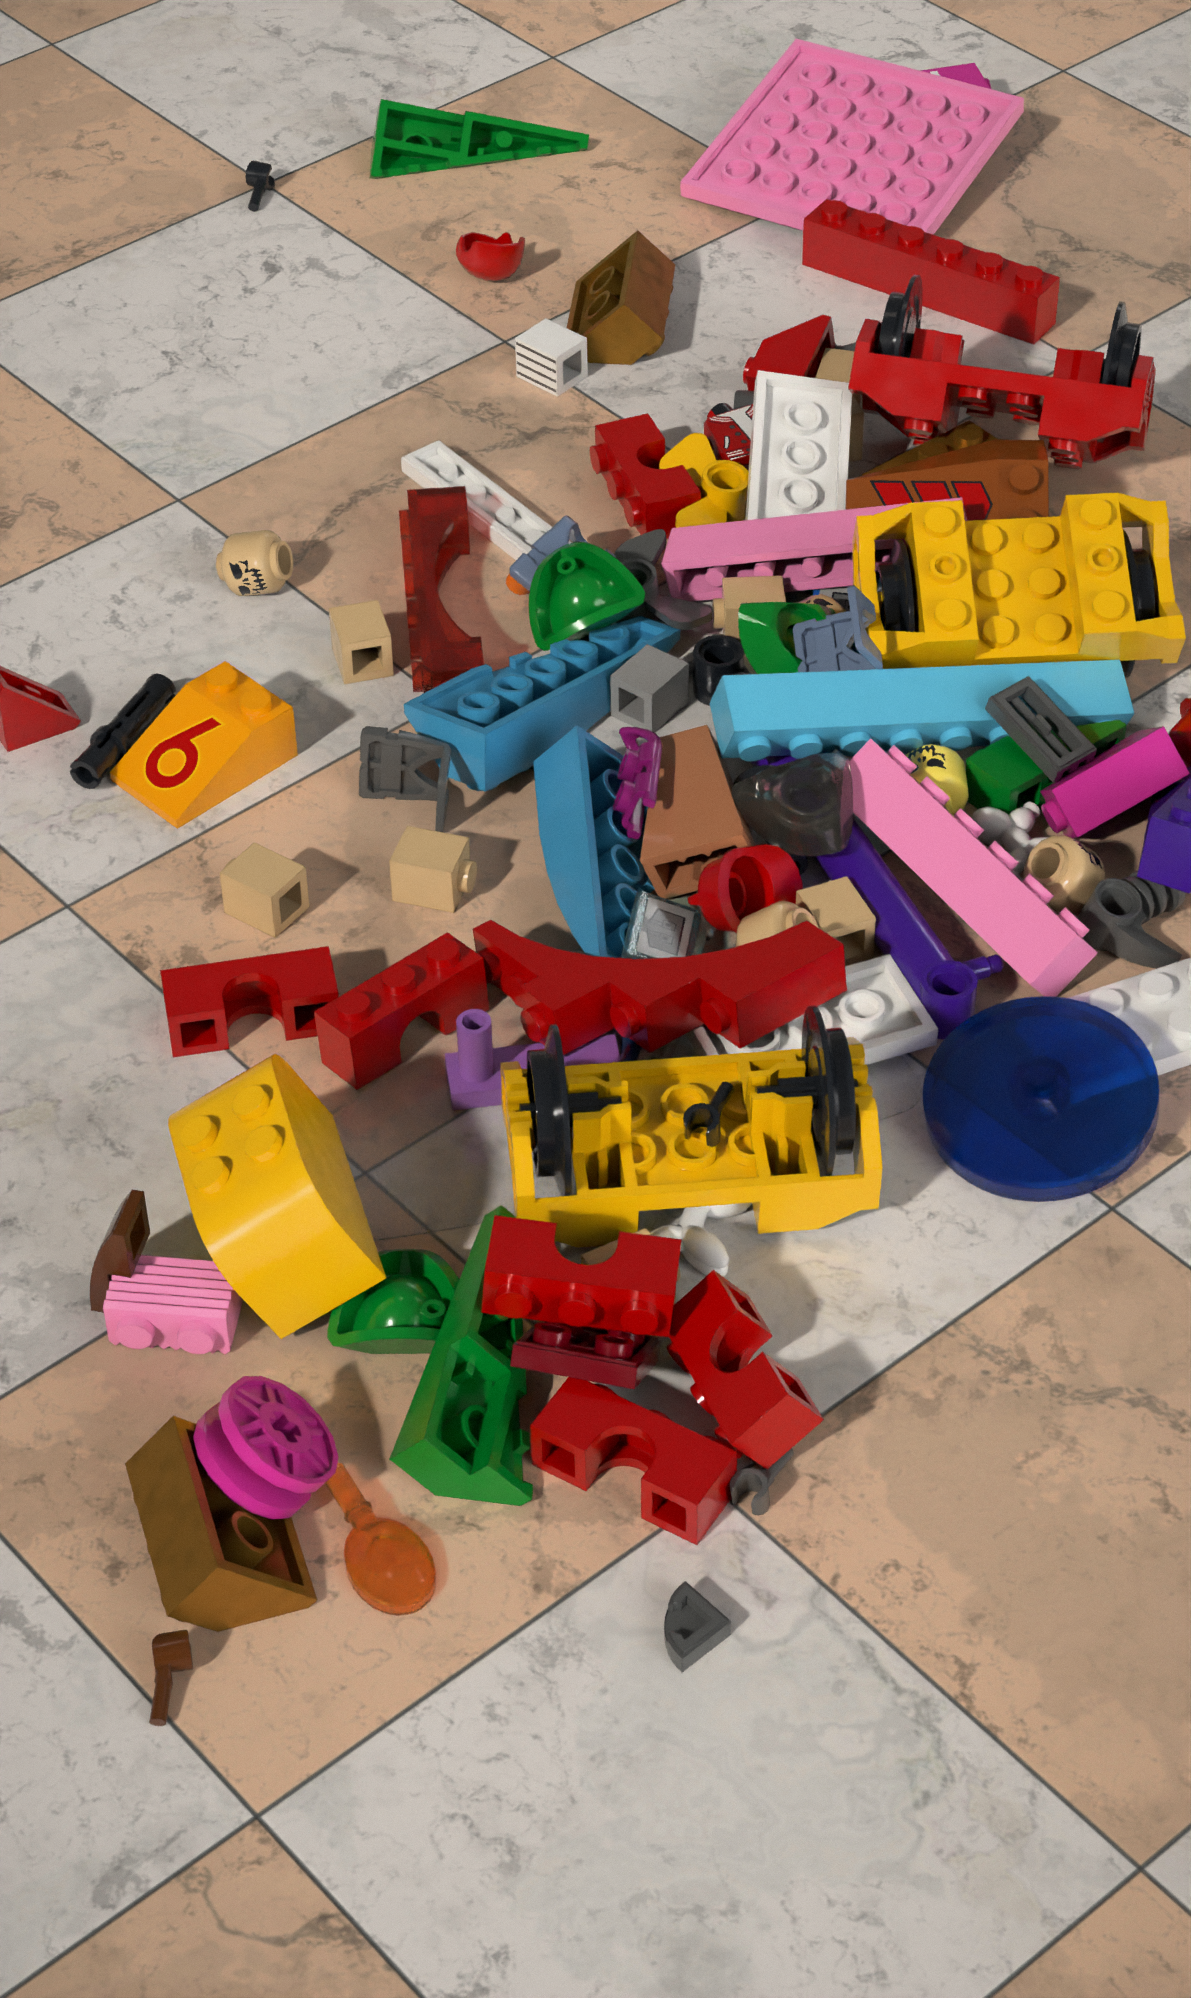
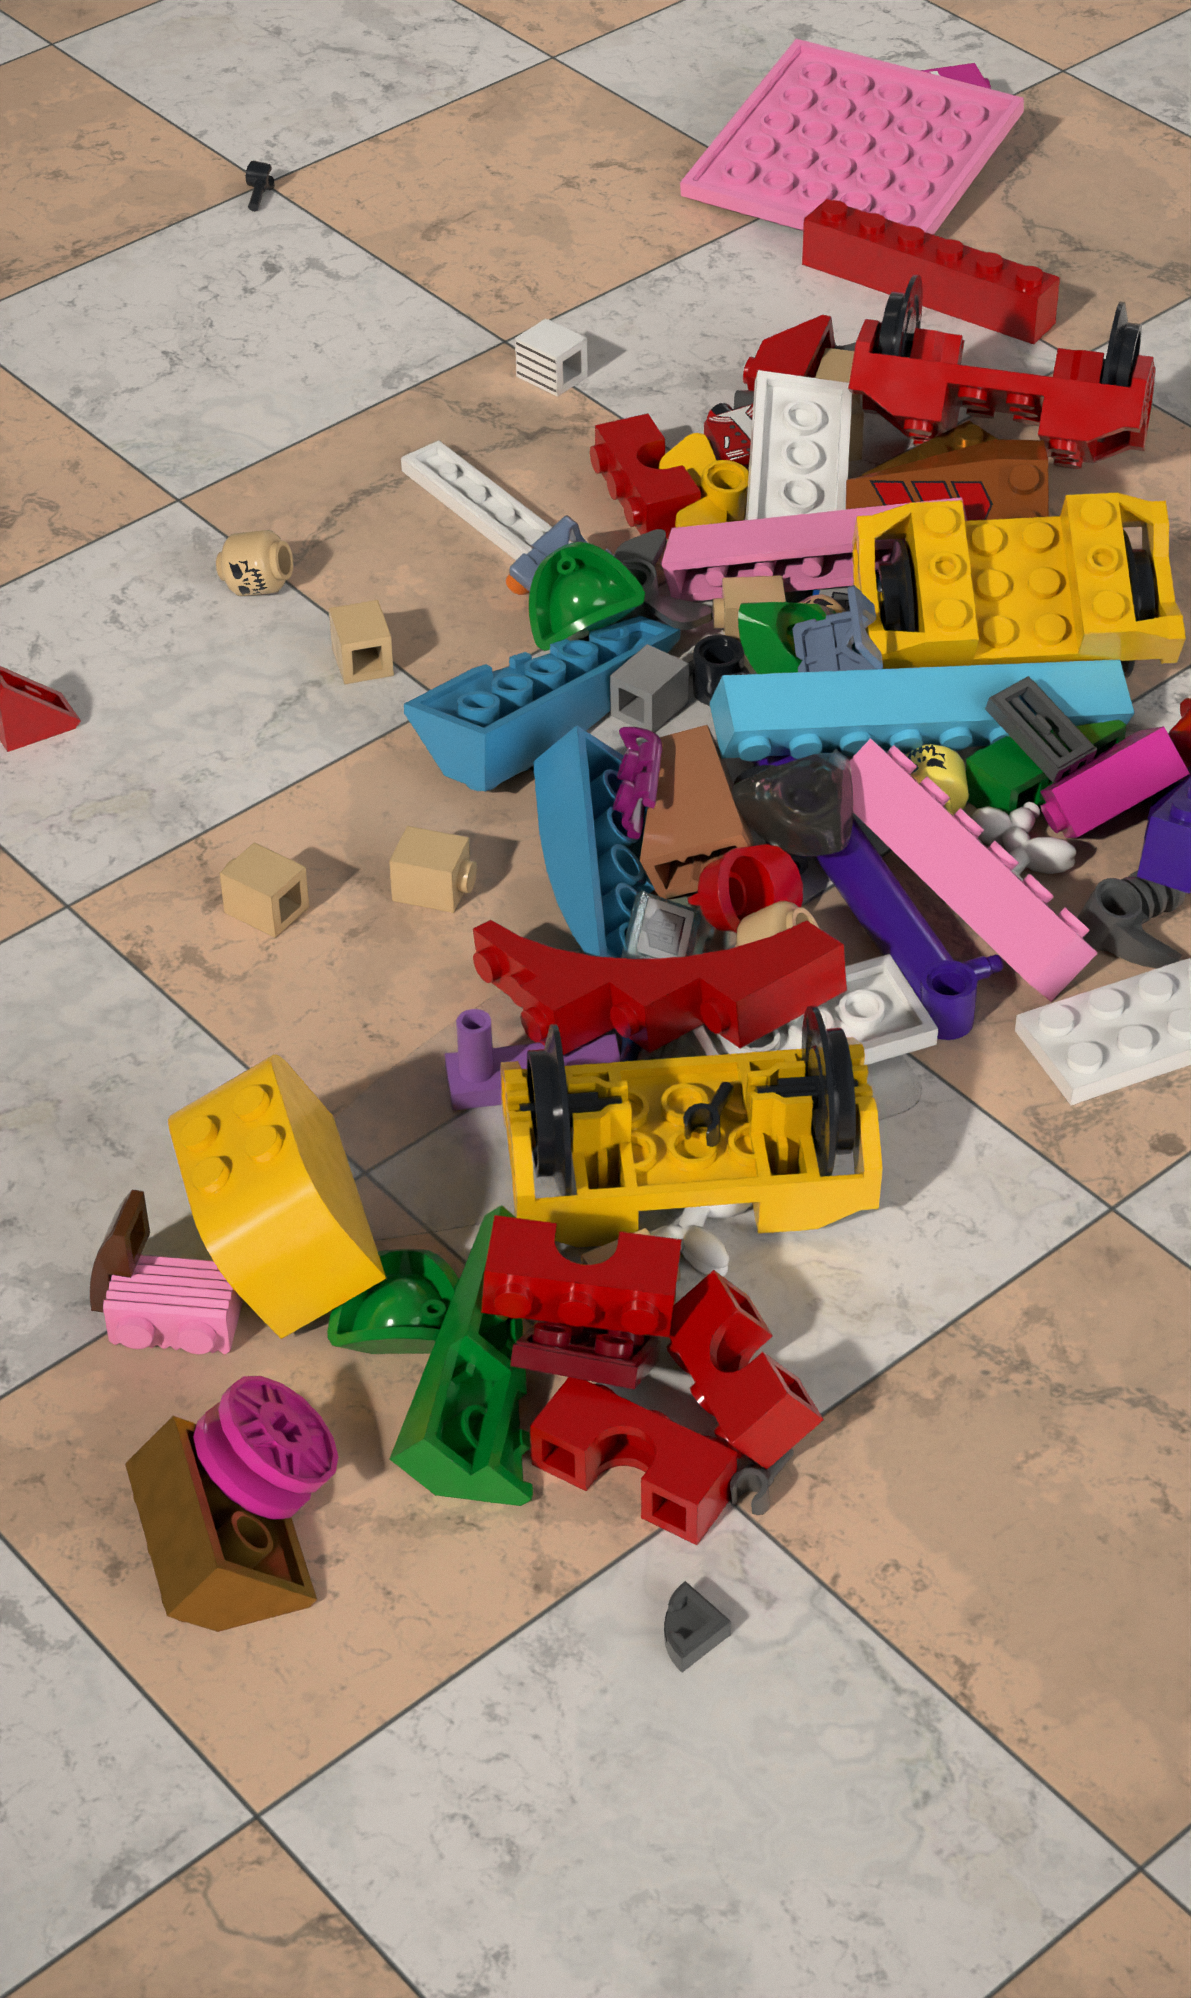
(113, 740): black pin -> none
(170, 1655): reddish brown hand -> none
(207, 745): light orange slope -> none
(211, 996): red arch -> none
(365, 1026): red arch -> none
(382, 1556): clear orange piece -> none
(392, 764): dark grey piece -> none
(427, 140): green wedge -> none
(432, 538): clear red arch -> none
(490, 257): red hair -> none
(624, 303): pearl gold slope -> none
(842, 915): tan brick -> none
(1041, 1099): clear blue dish -> none
(1066, 871): tan head -> none

